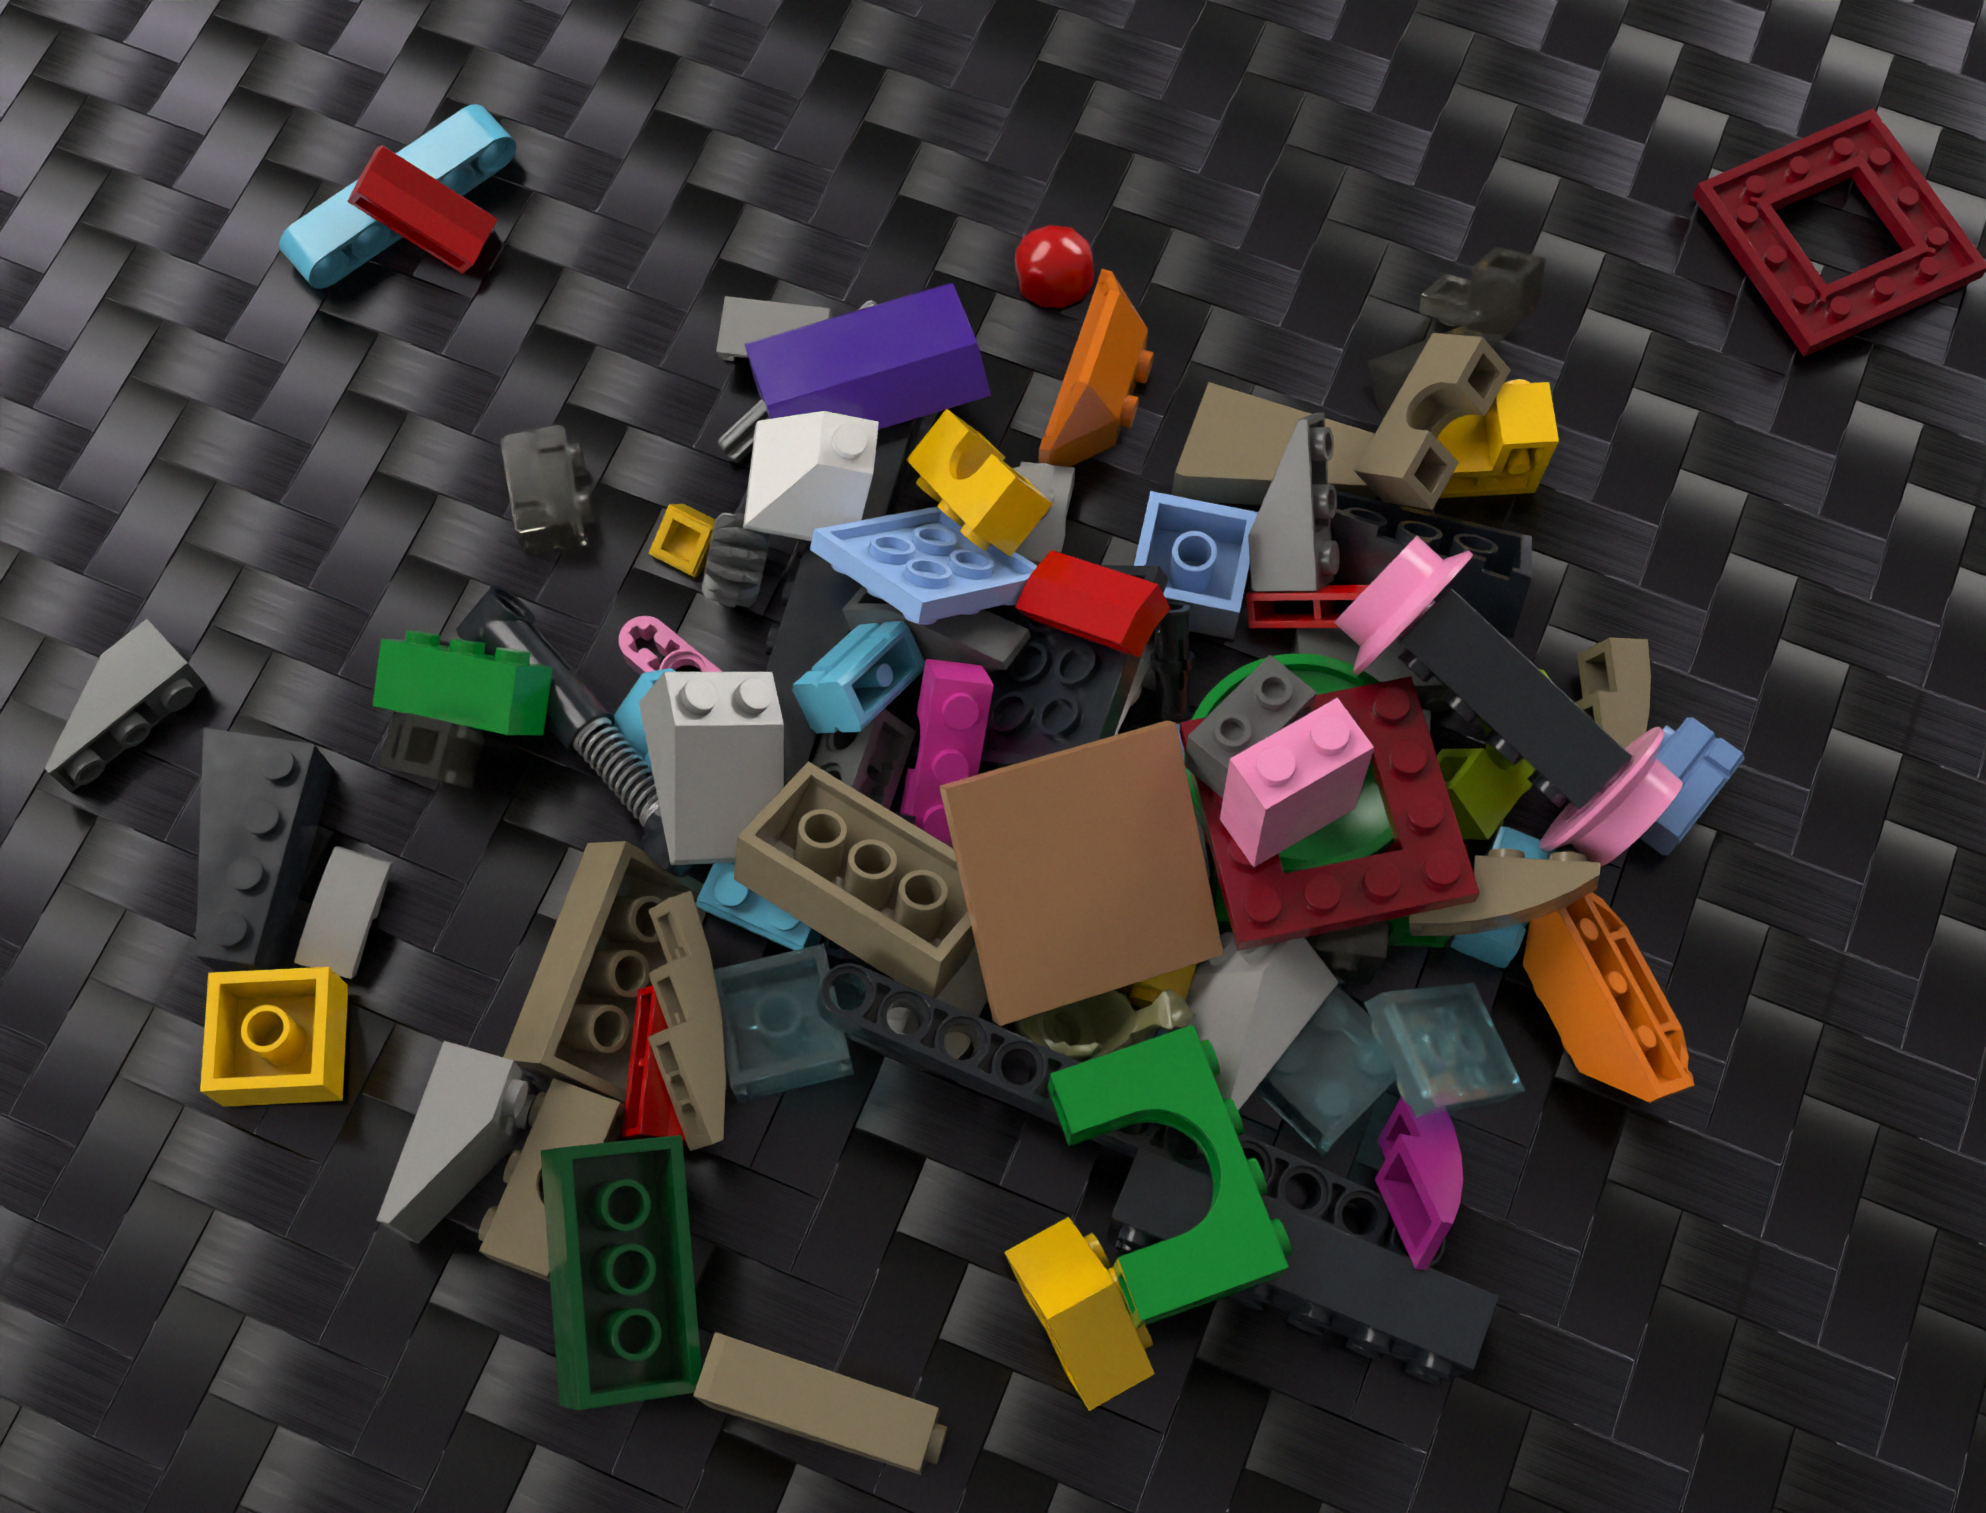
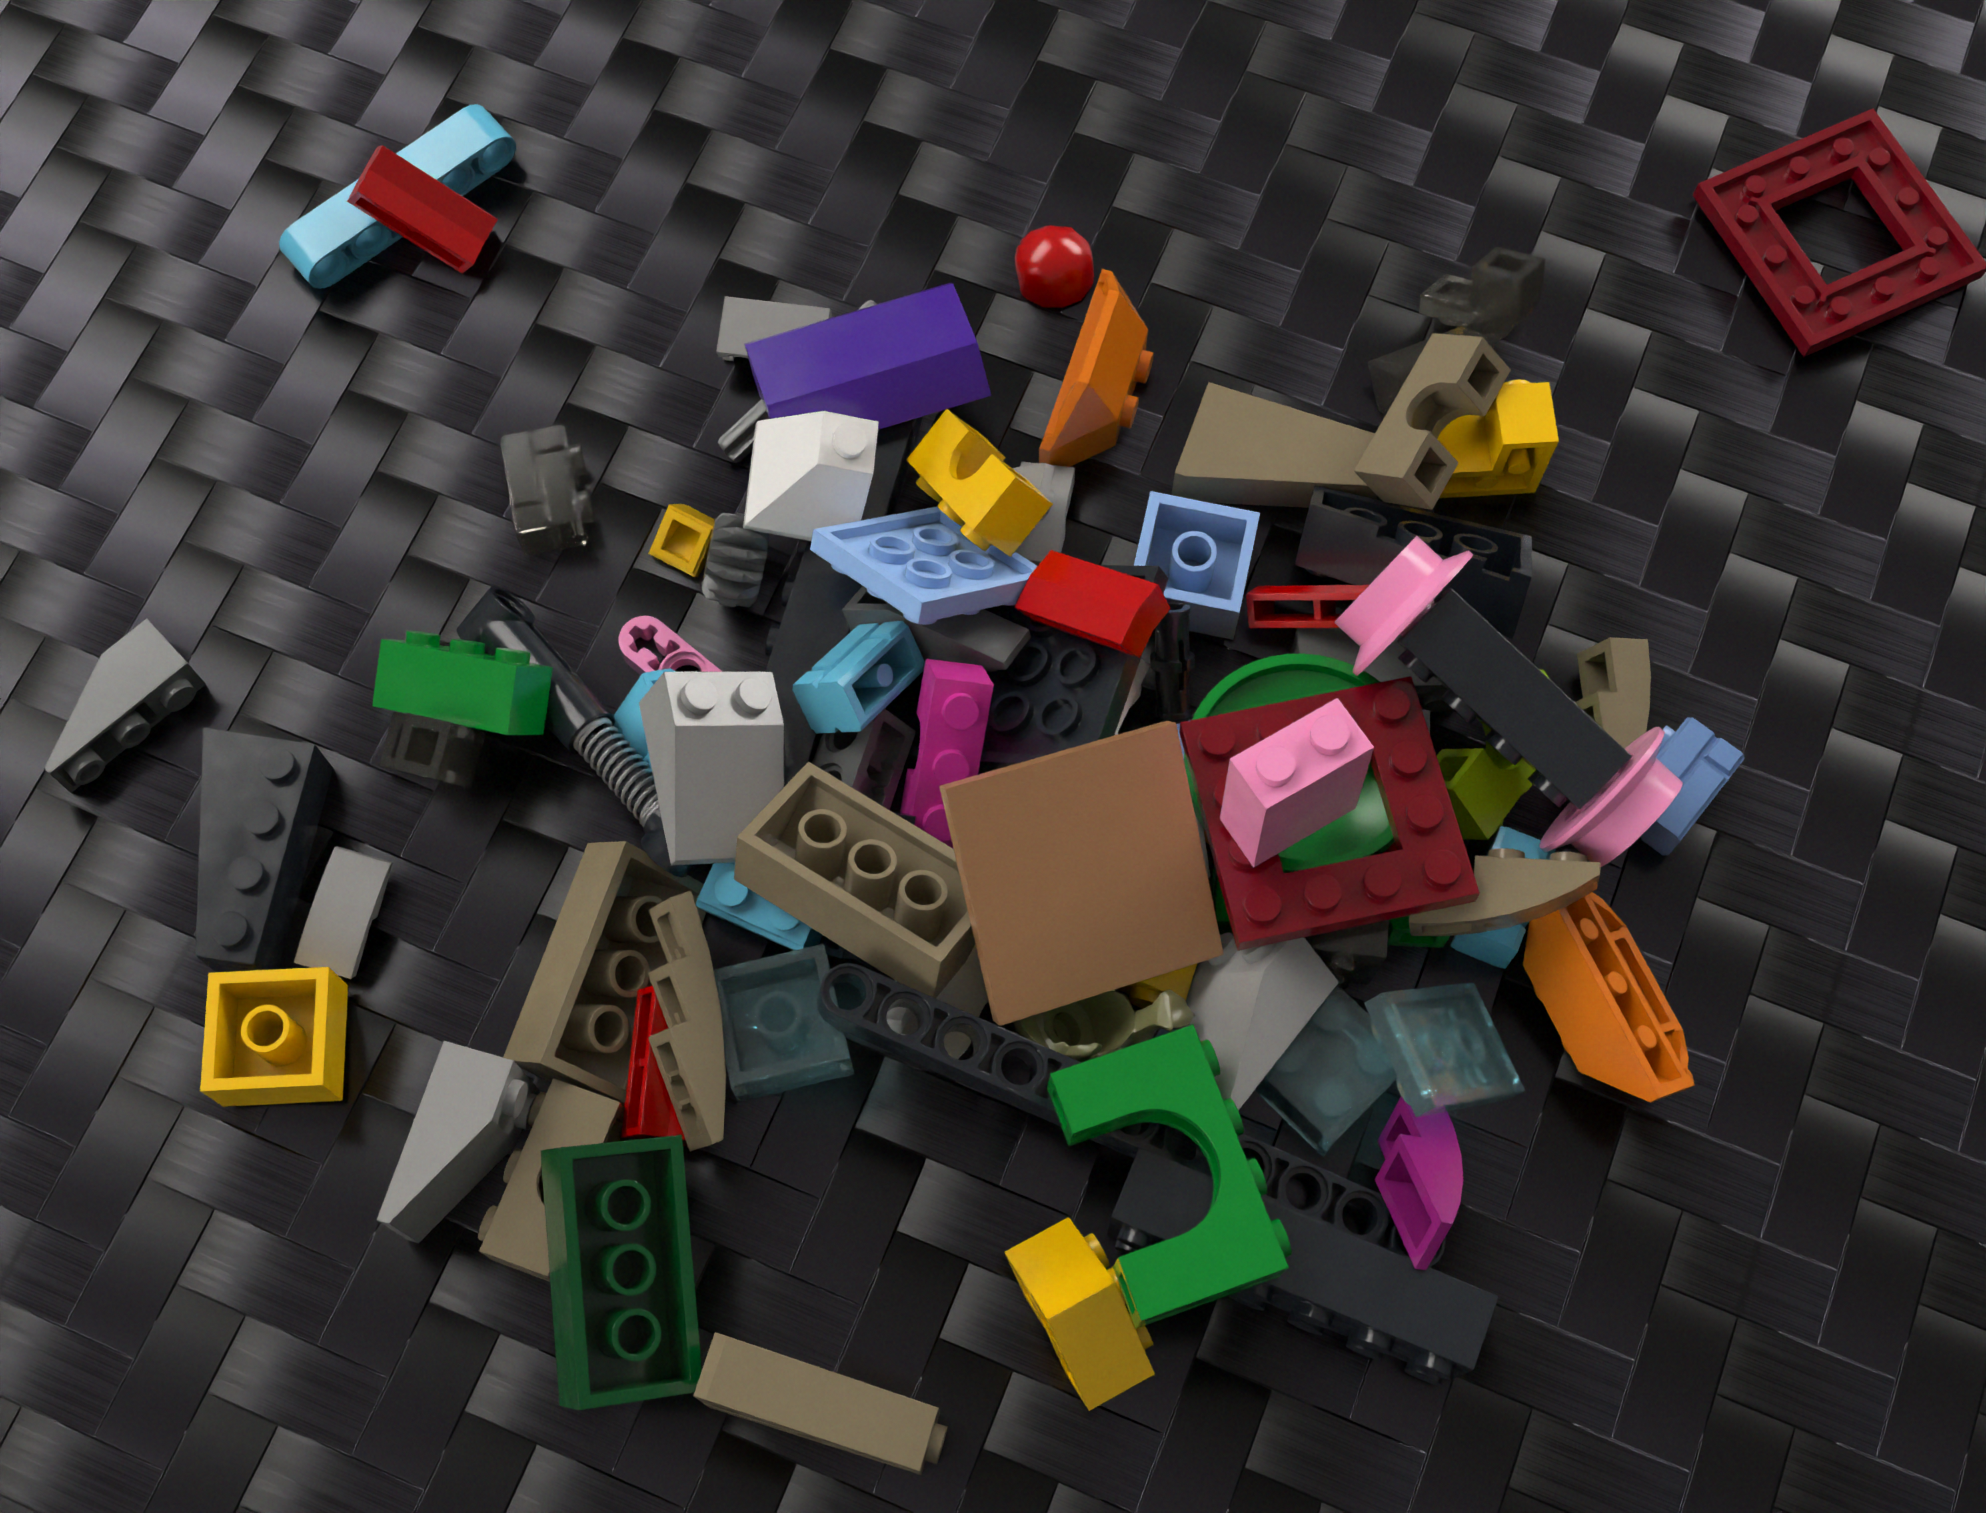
(1253, 711): dark grey brick -> none
(1293, 527): slope -> none

